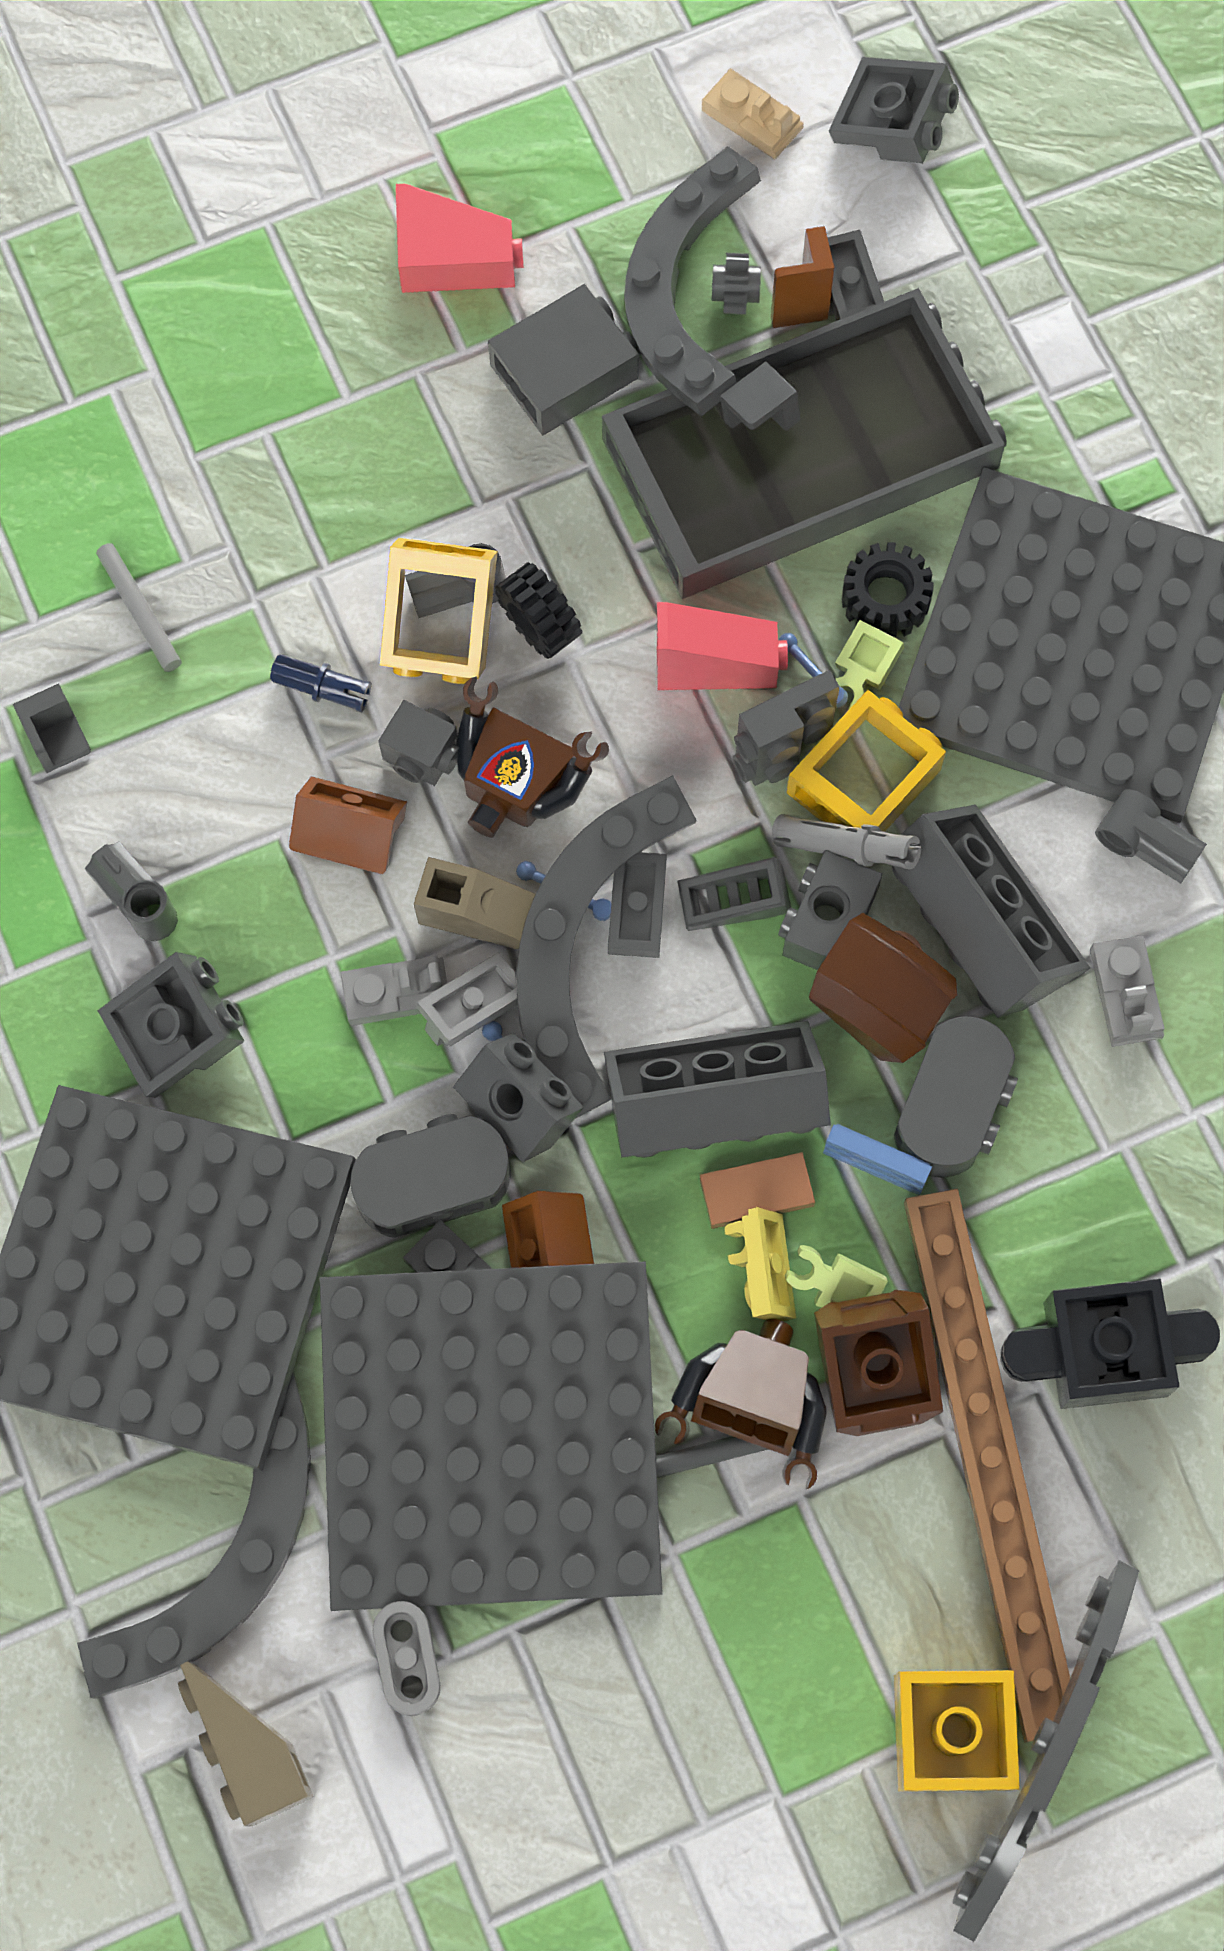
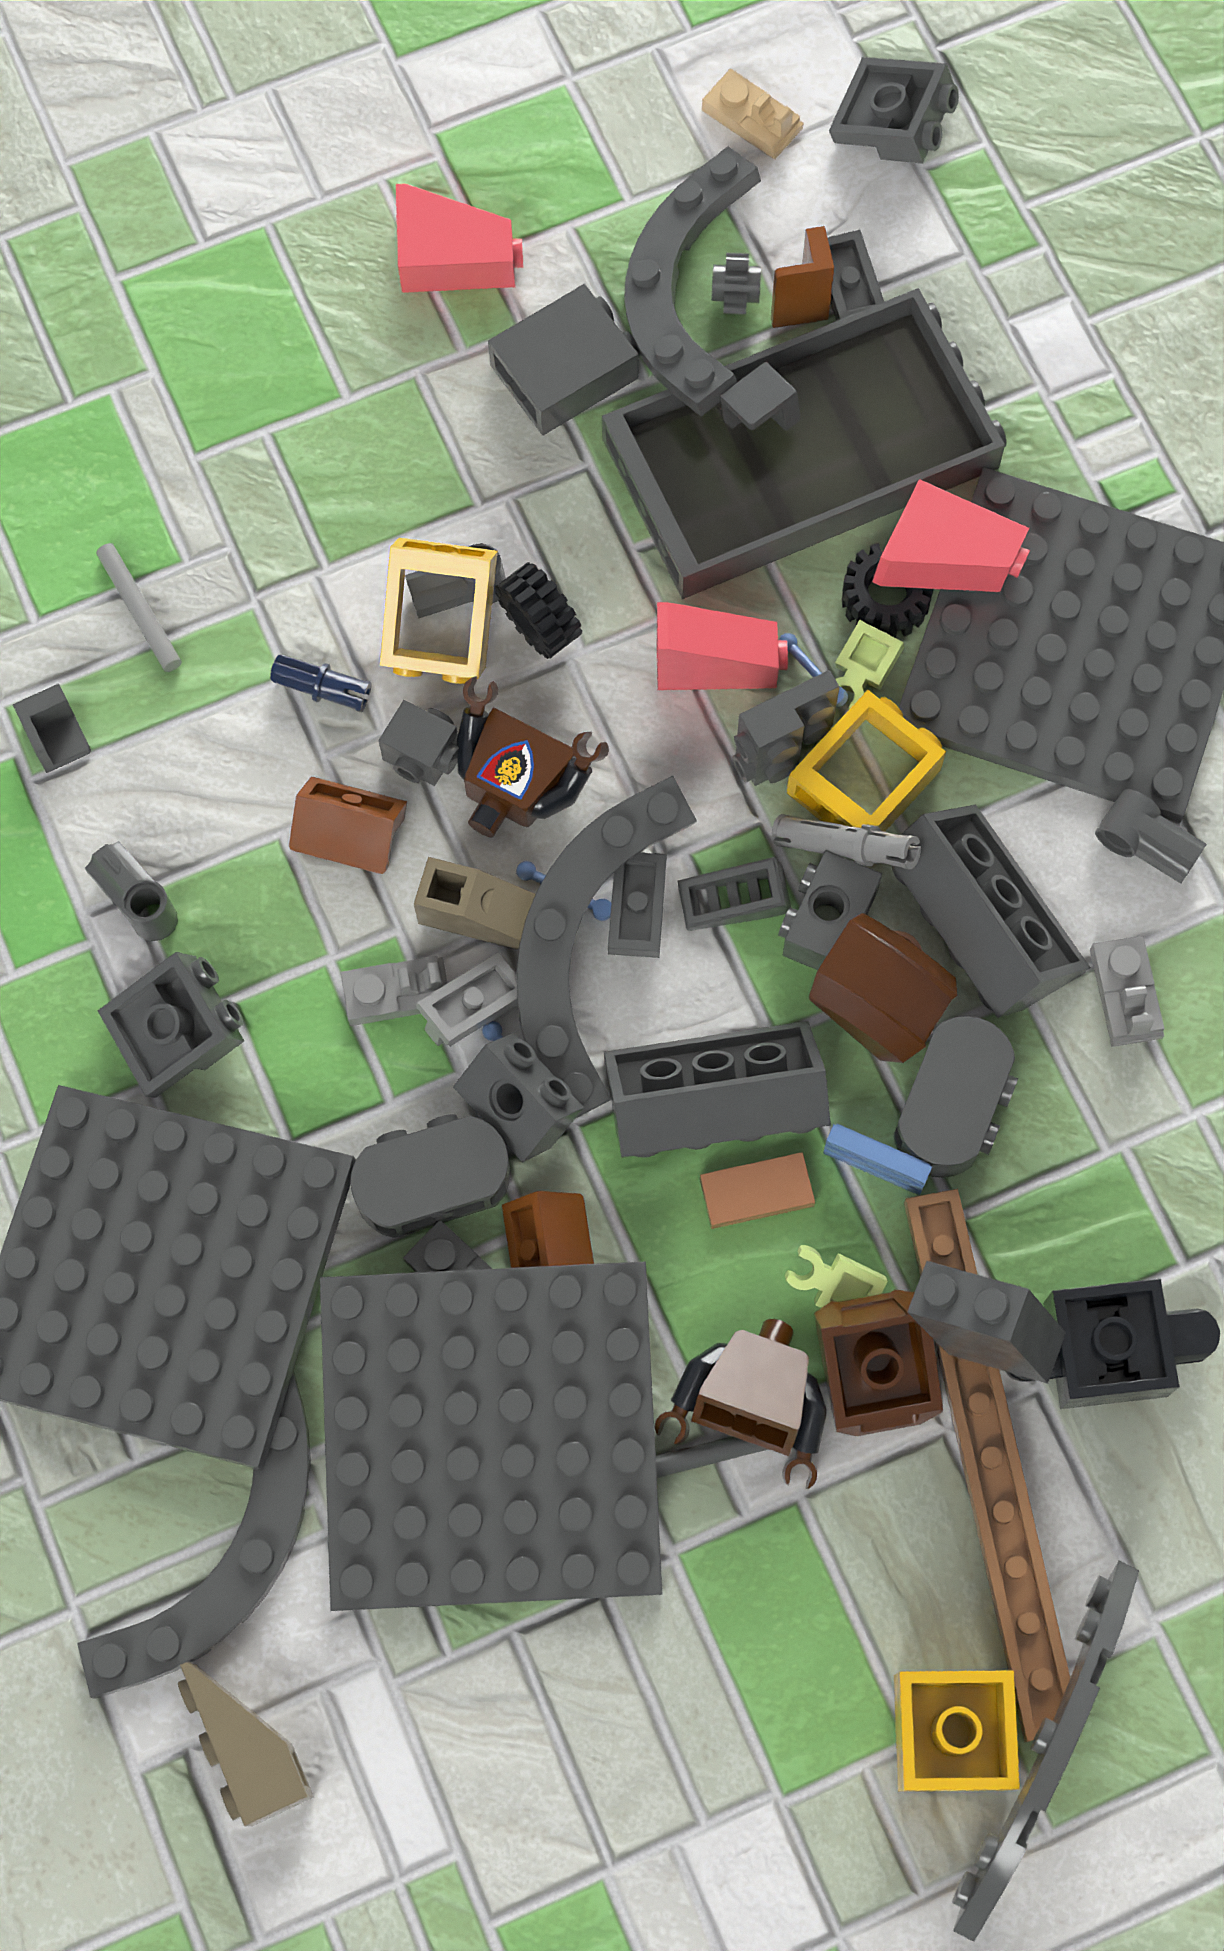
(406, 1659): light grey plate -> none
(765, 1264): light yellow plate -> none
(951, 545): none -> coral slope
(987, 1321): none -> dark grey brick

